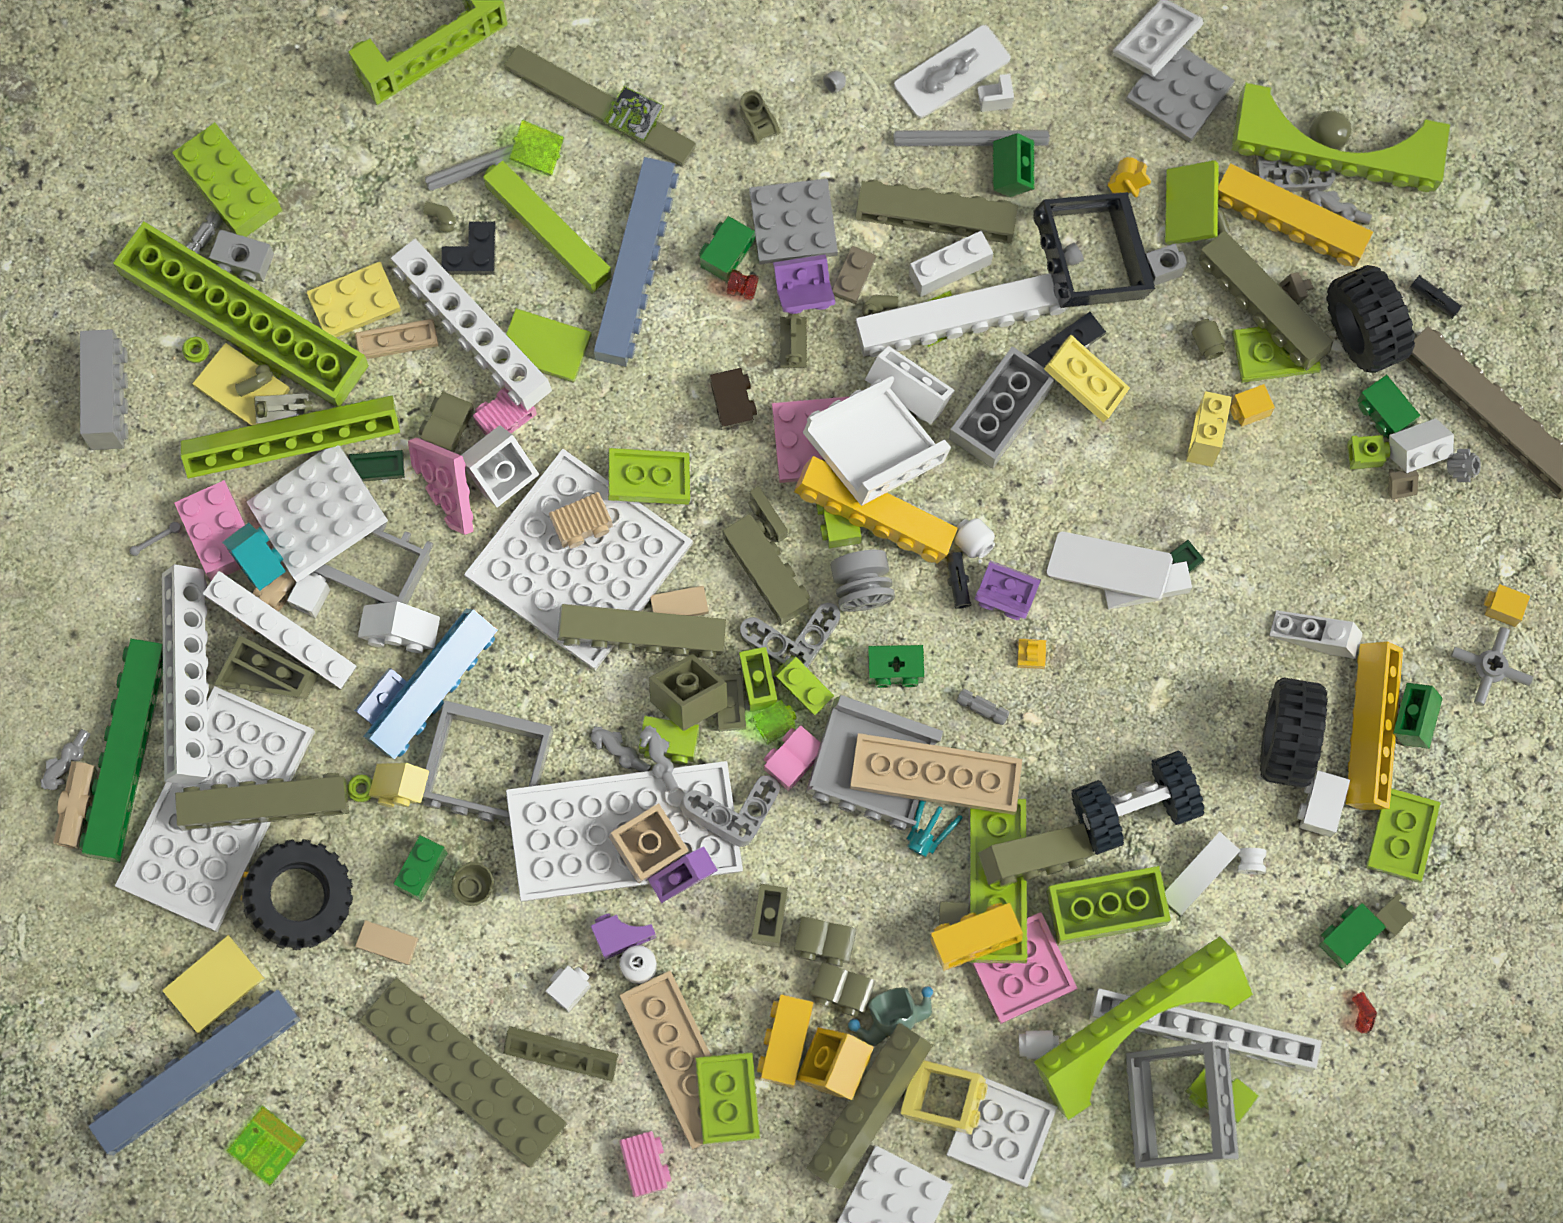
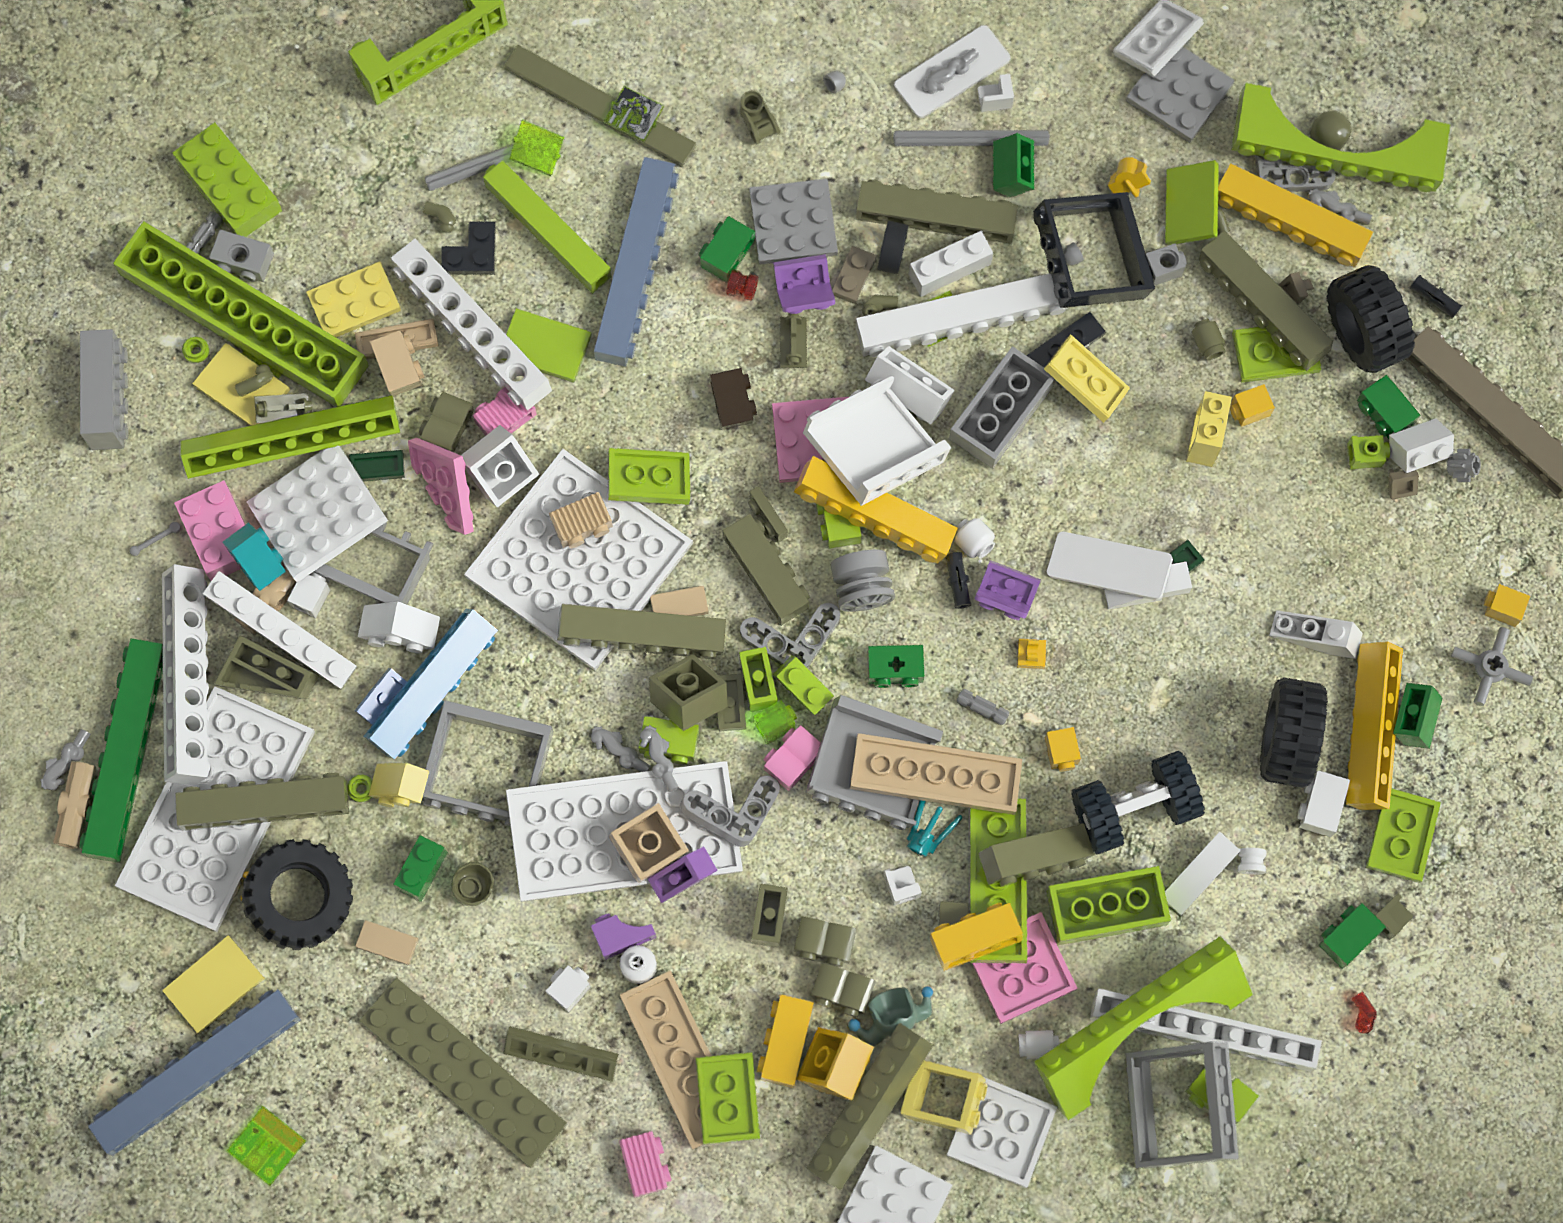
(396, 363): none -> tan brick
(892, 247): none -> black tyre
(902, 885): none -> white panel
(1062, 749): none -> yellow brick

